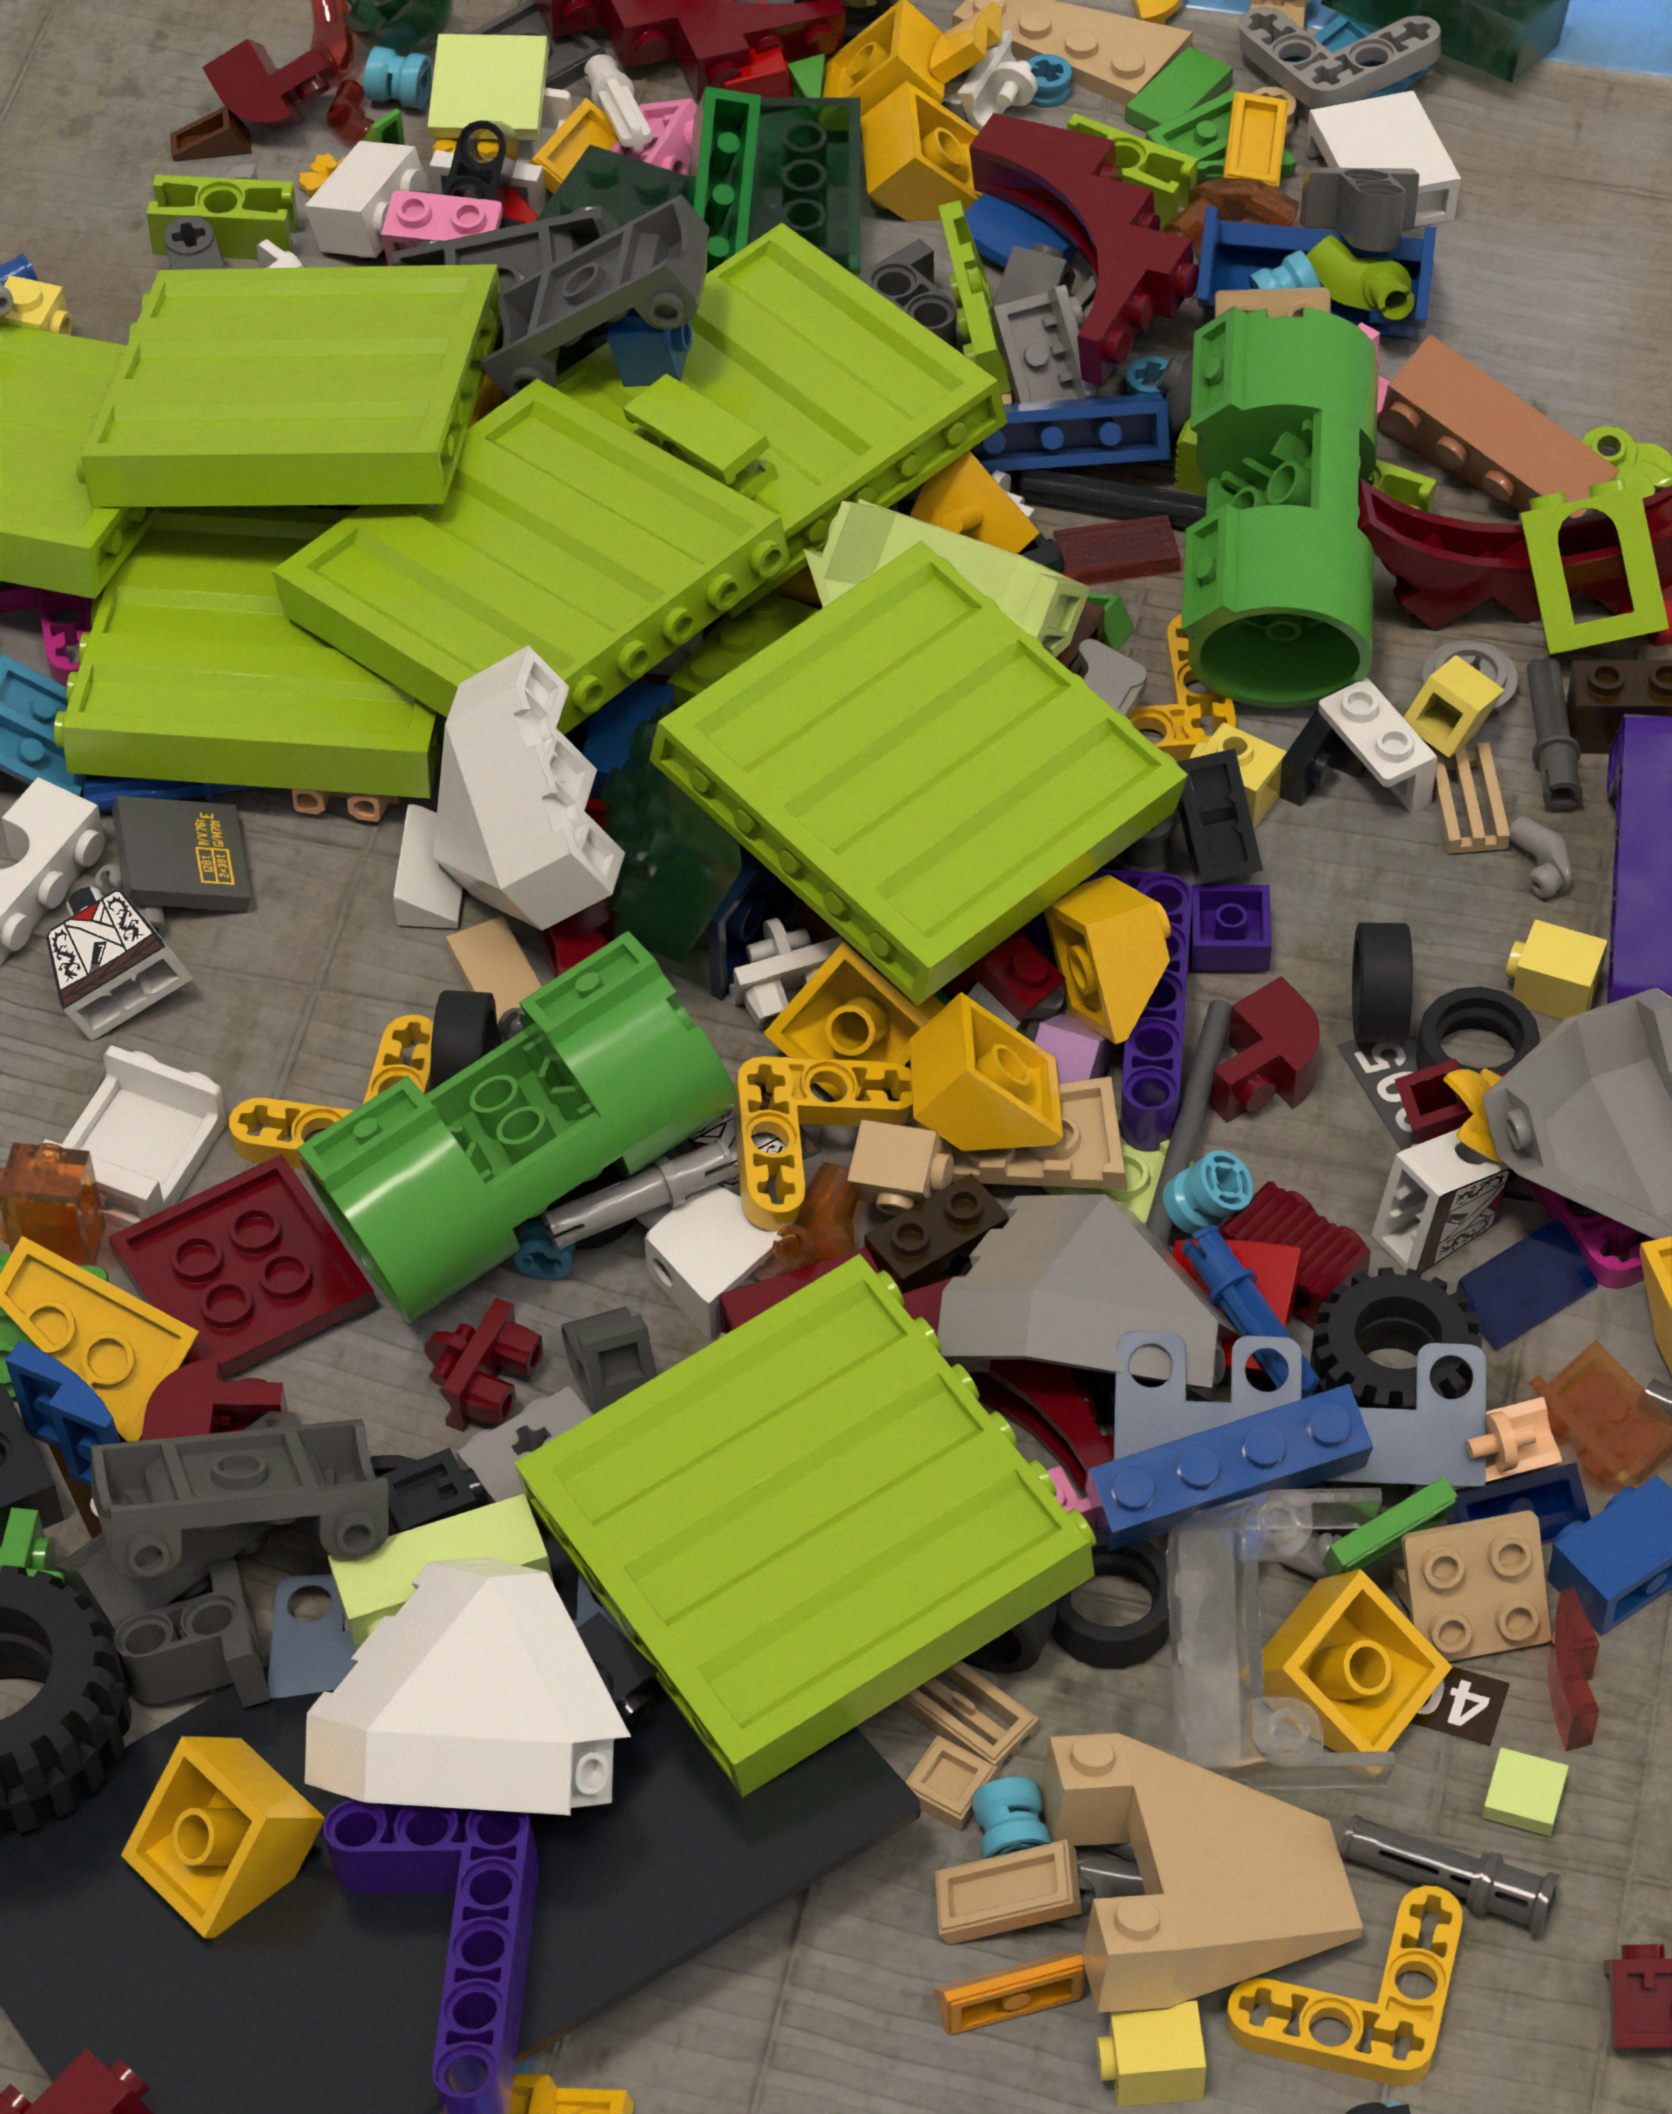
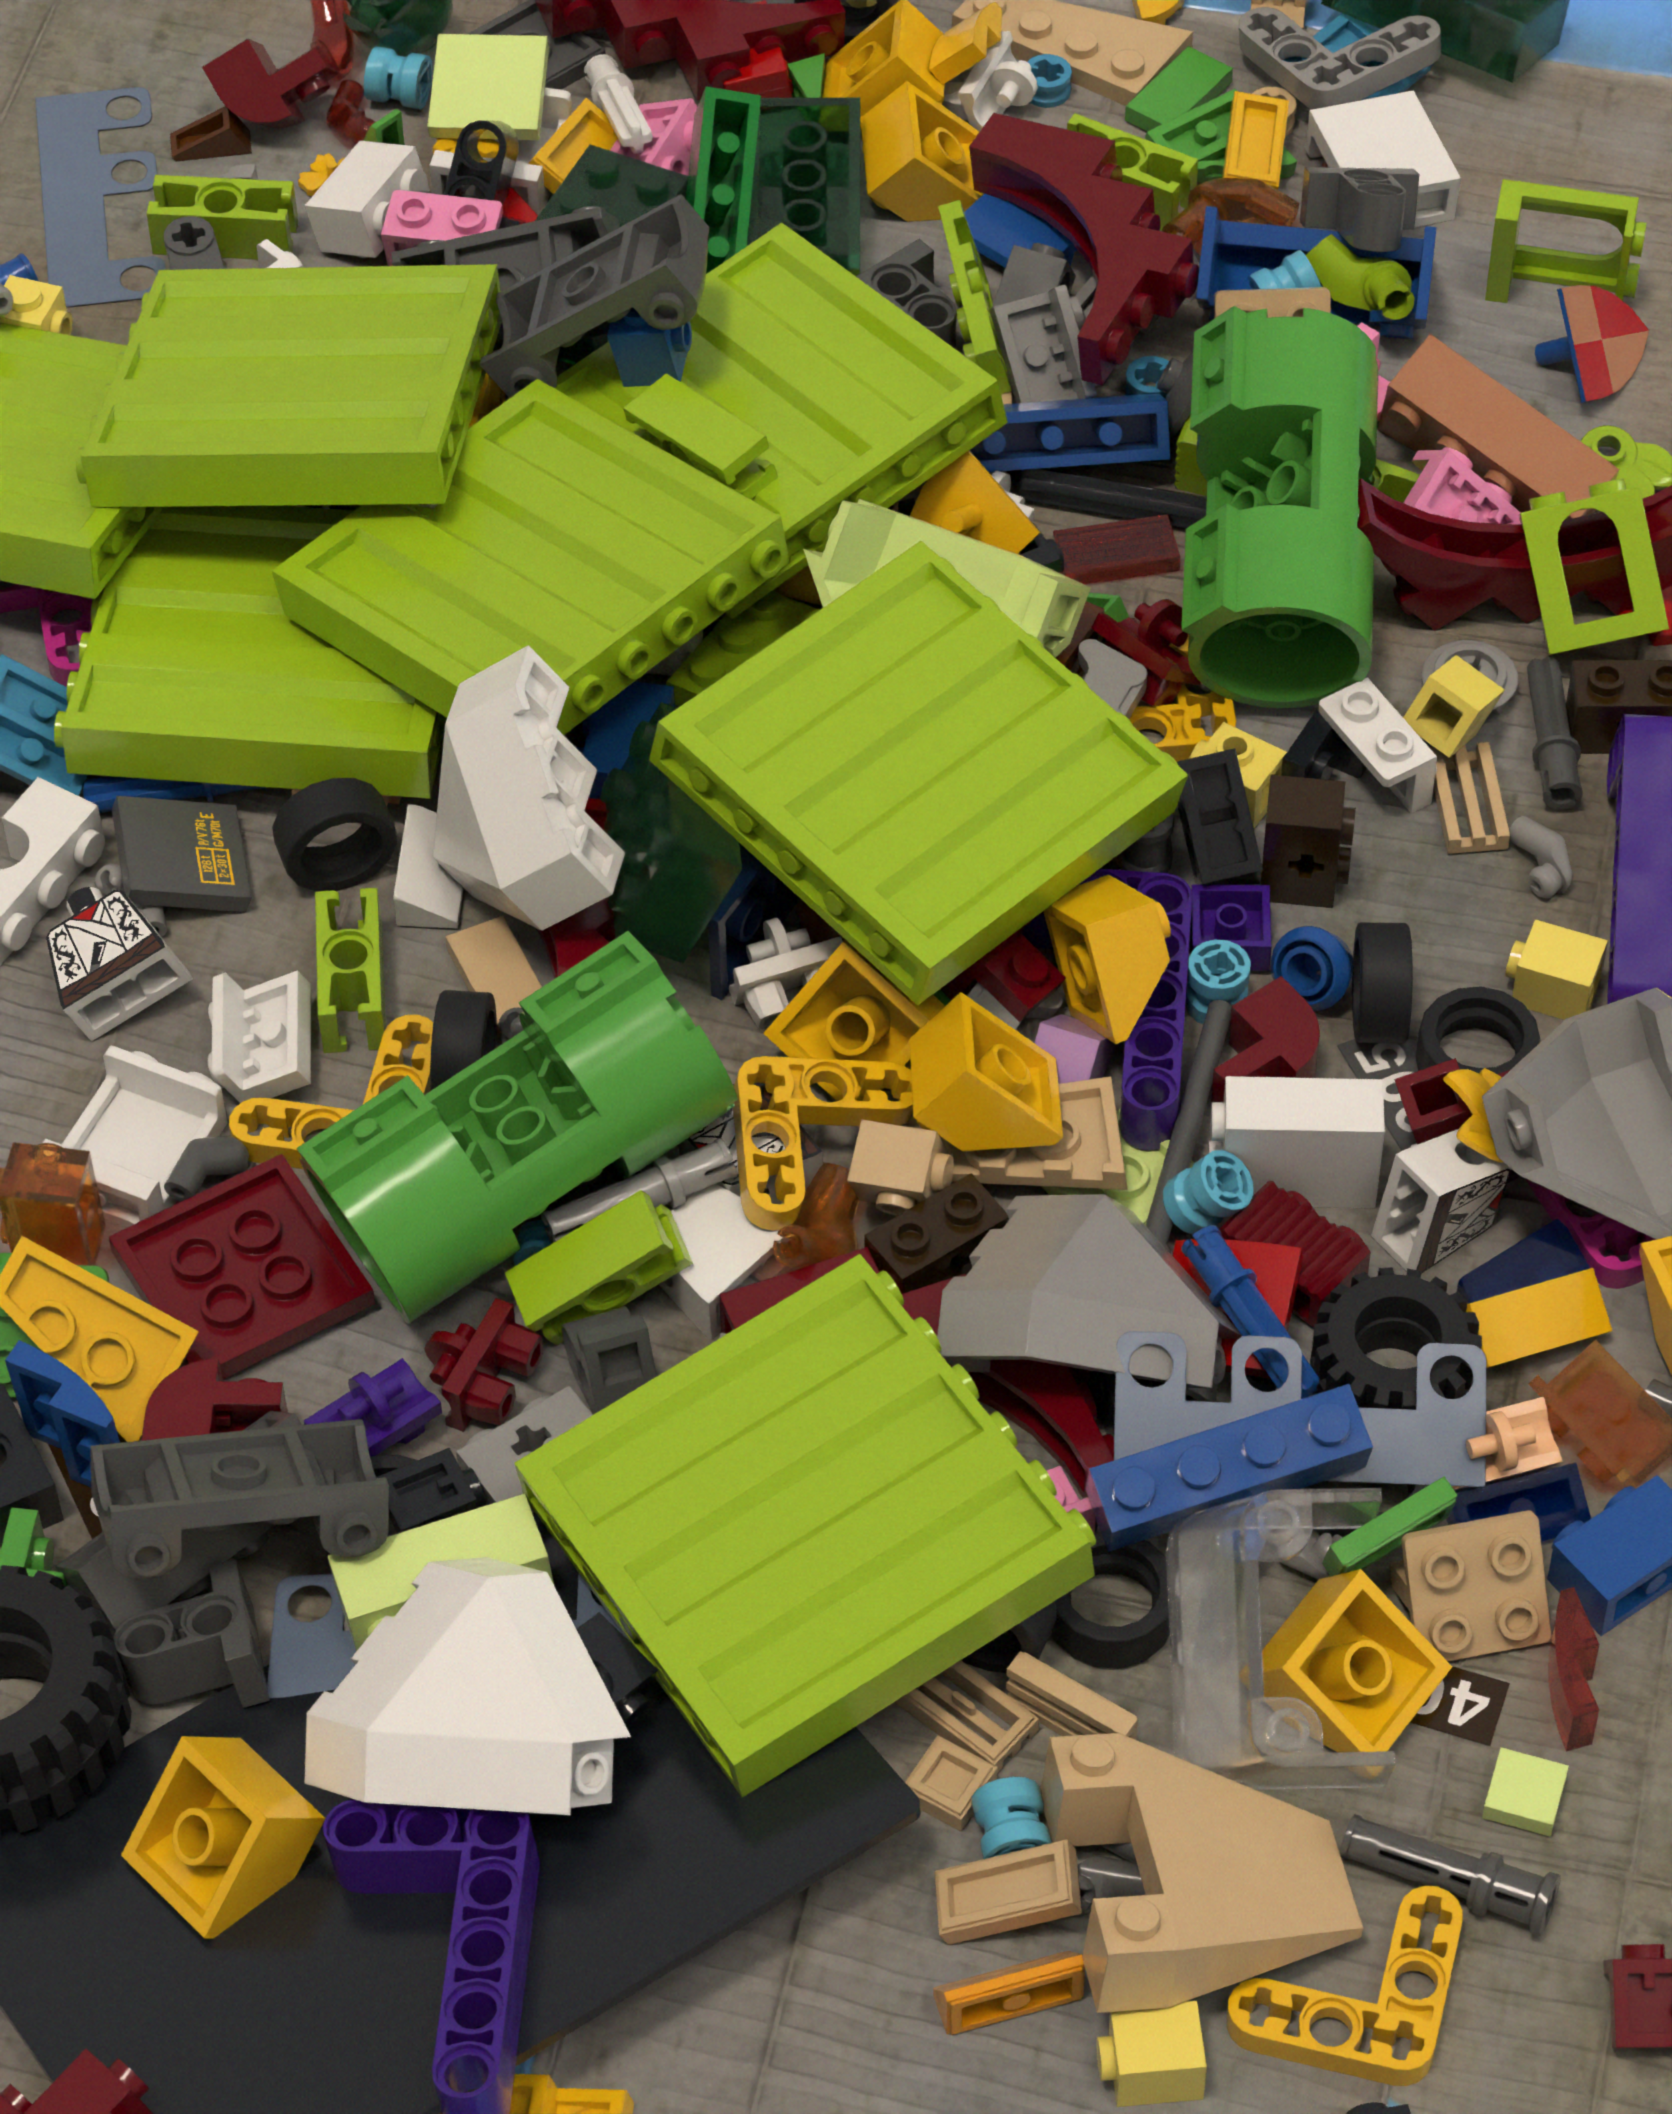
(73, 192): none -> sand blue piece
(202, 1158): none -> dark grey arm
(261, 1036): none -> white bracket
(326, 806): none -> black tyre
(349, 969): none -> lime piece
(389, 1403): none -> dark purple hips
(599, 1265): none -> lime piece
(1063, 1702): none -> tan tile
(1150, 644): none -> dark red hips
(1216, 973): none -> medium azure wheel
(1304, 840): none -> dark brown brick
(1305, 1135): none -> white brick
(1314, 965): none -> blue cone
(1455, 491): none -> bright pink bracket
(1541, 1317): none -> yellow slope
(1560, 267): none -> lime panel
(1601, 340): none -> shield

